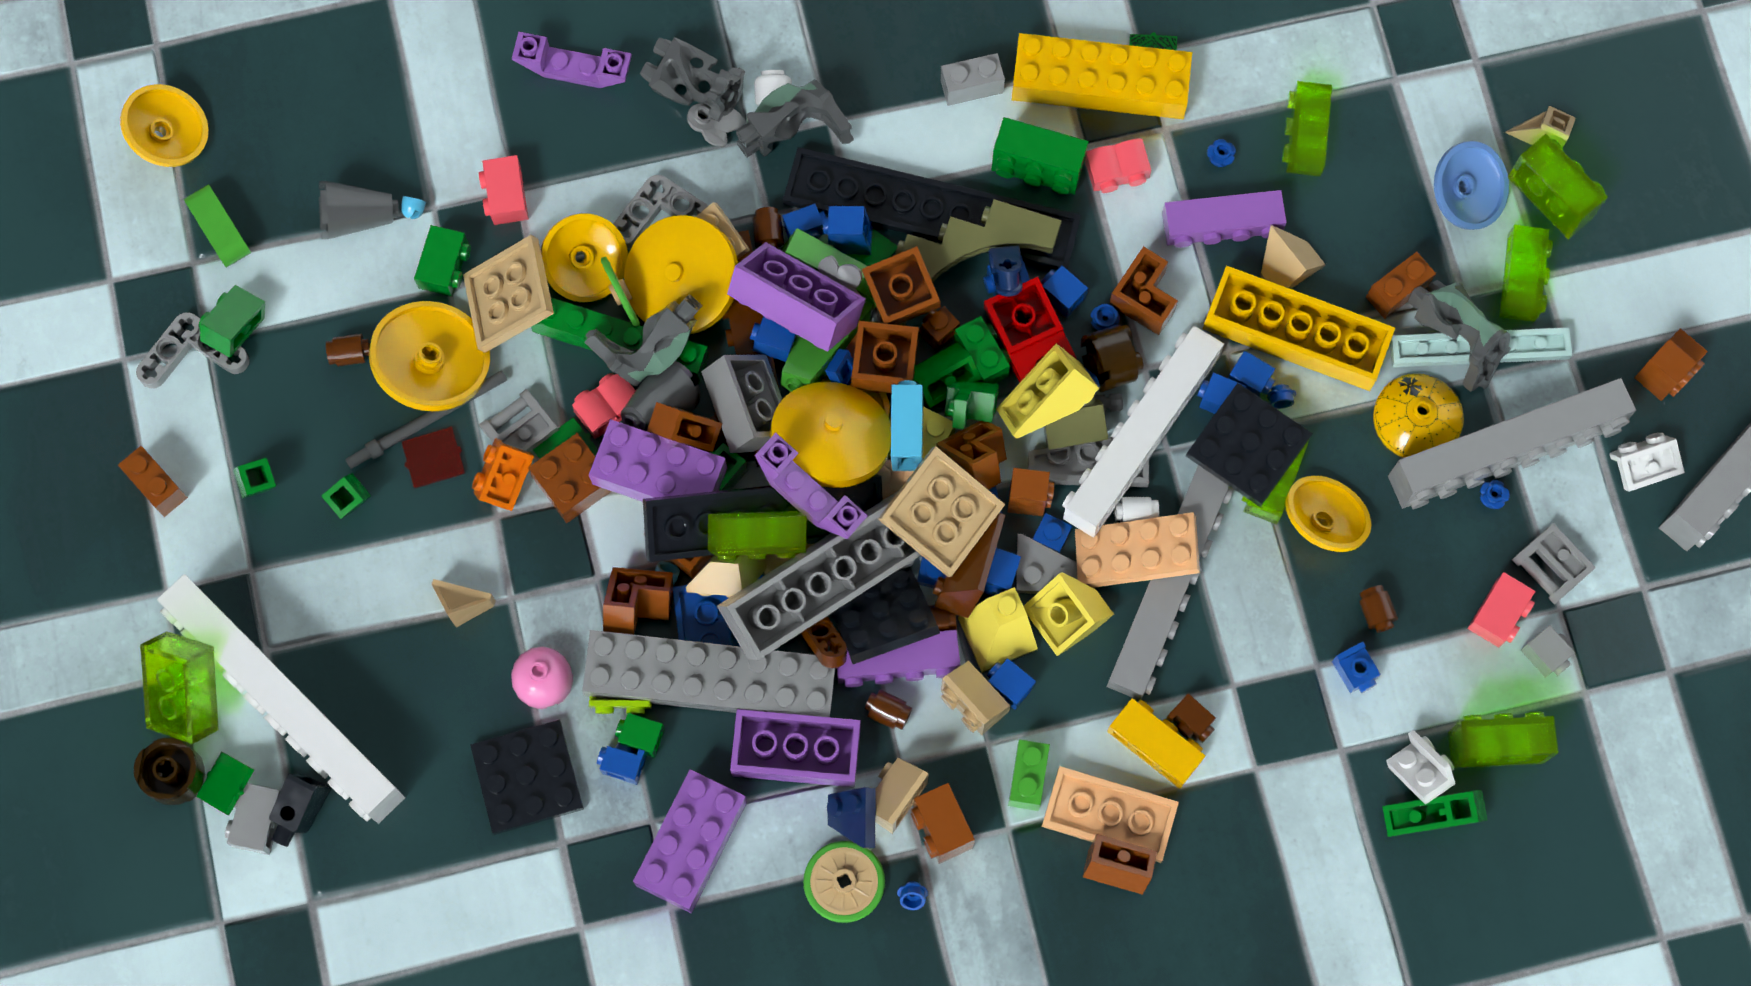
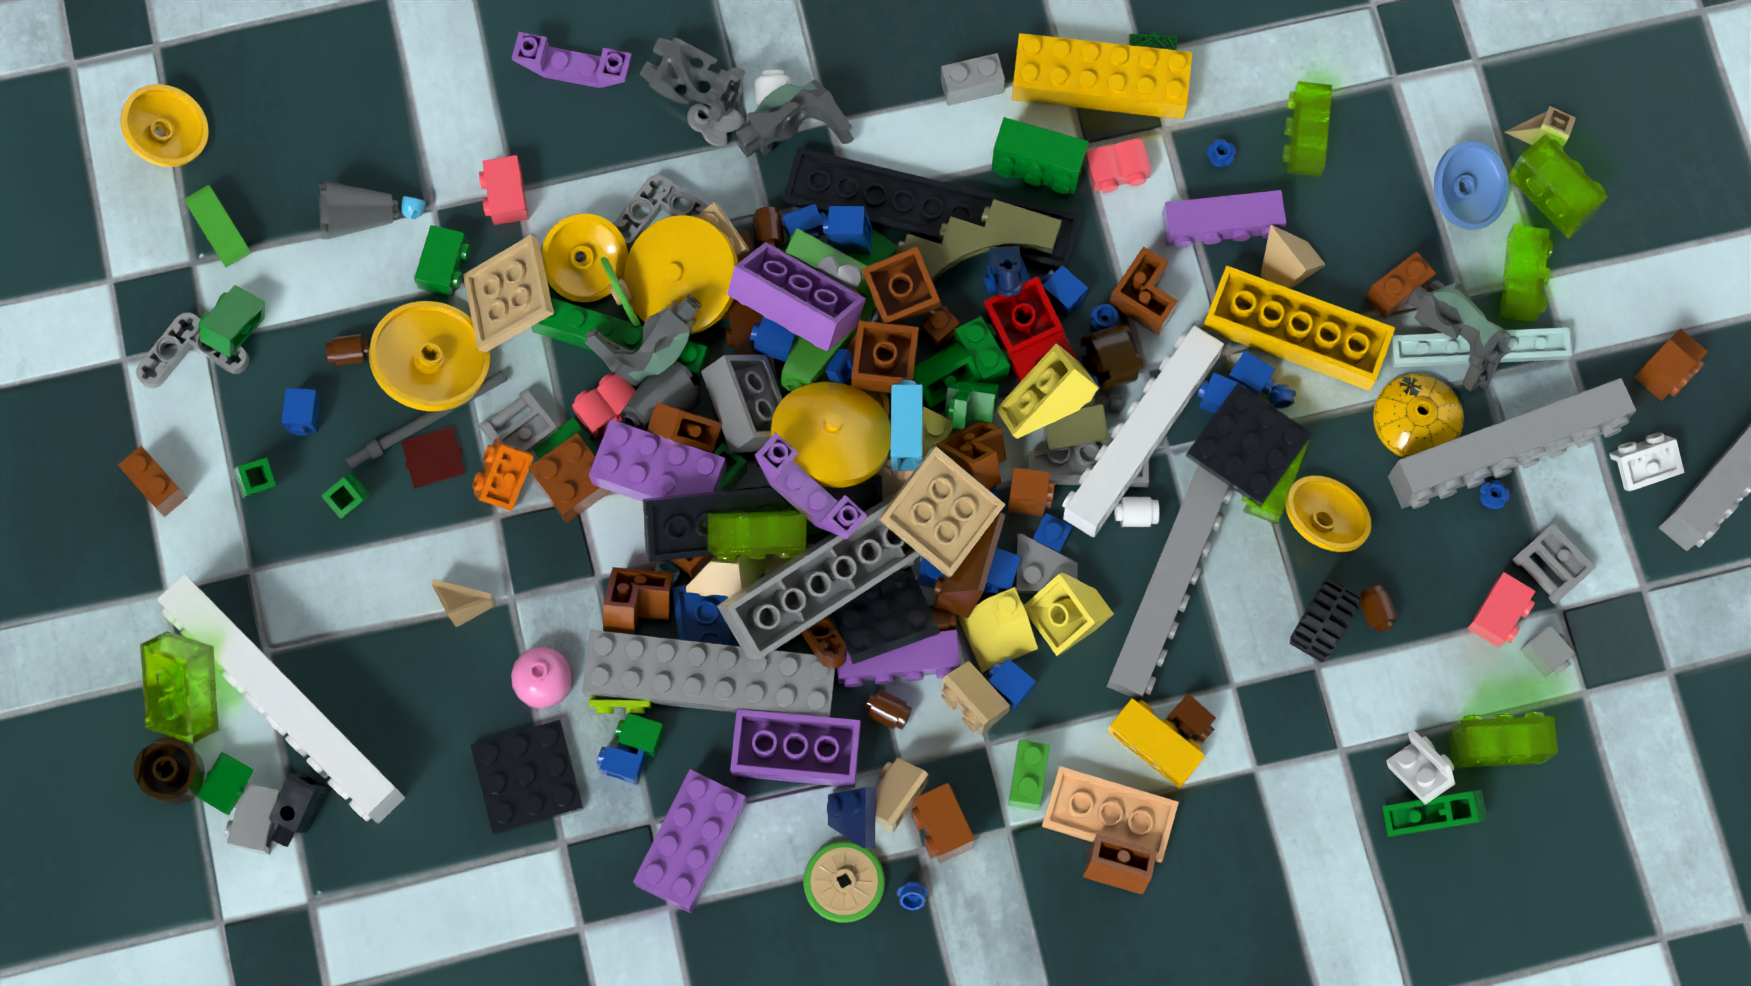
(301, 411): none -> blue brick
(1138, 551): light nougat plate -> none
(1325, 620): none -> black tyre
(1345, 666): blue brick -> none

